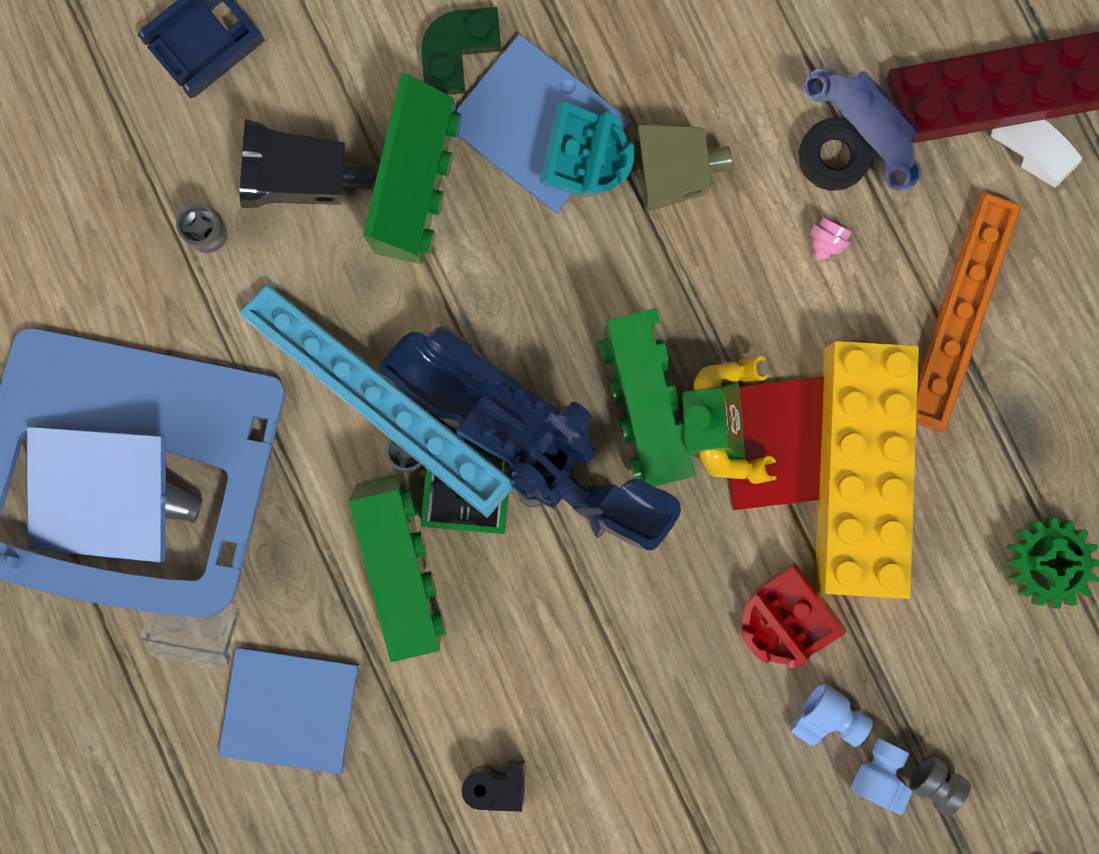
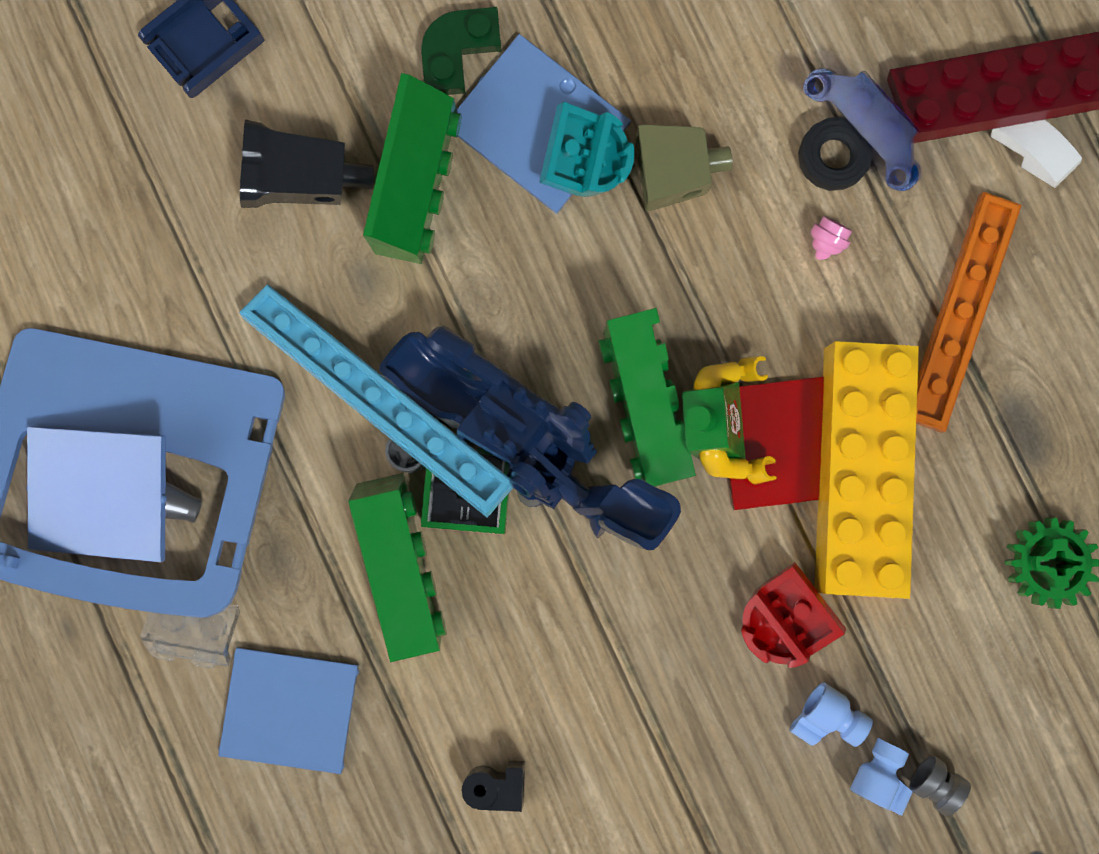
(195, 222): flat silver wheel -> none

